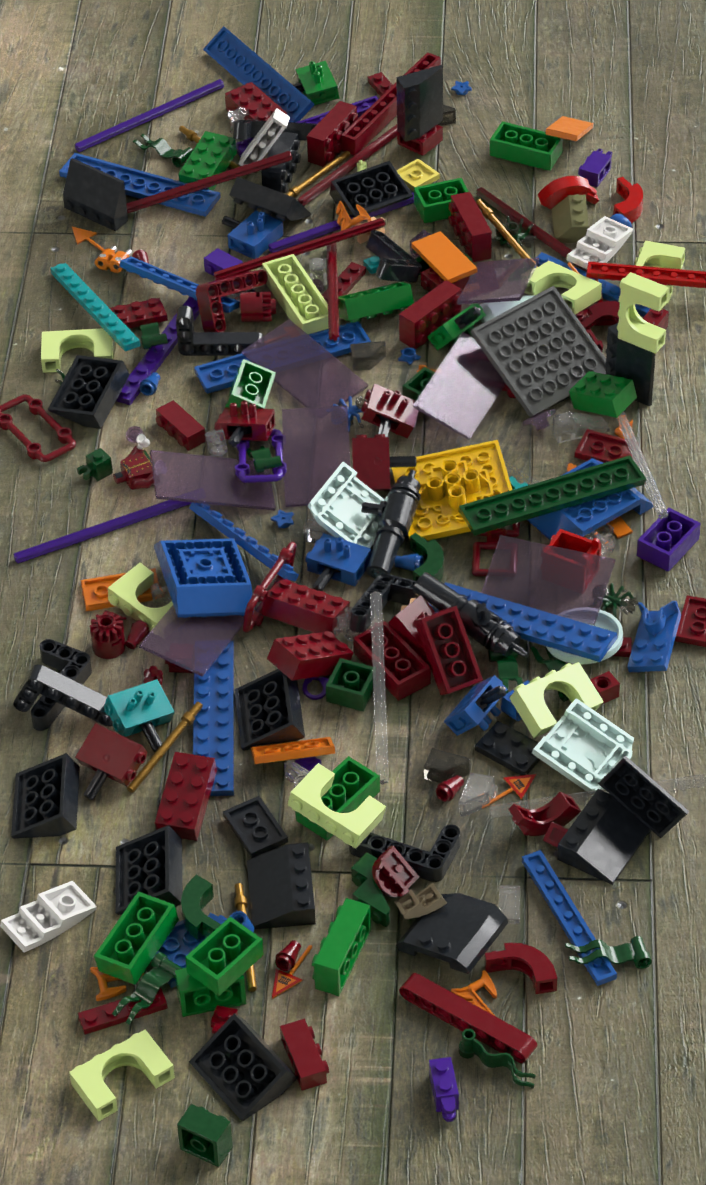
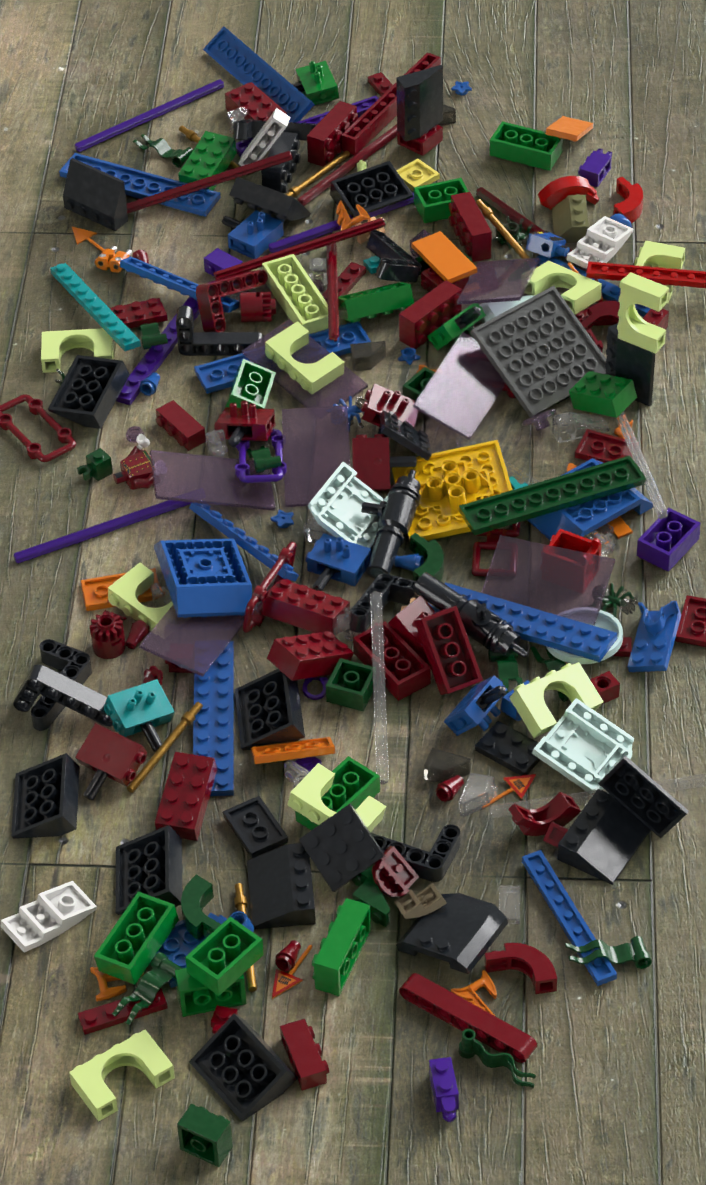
(310, 376): none -> yellowish green arch
(342, 847): none -> black plate
(405, 434): none -> black plate
(547, 244): none -> blue torso

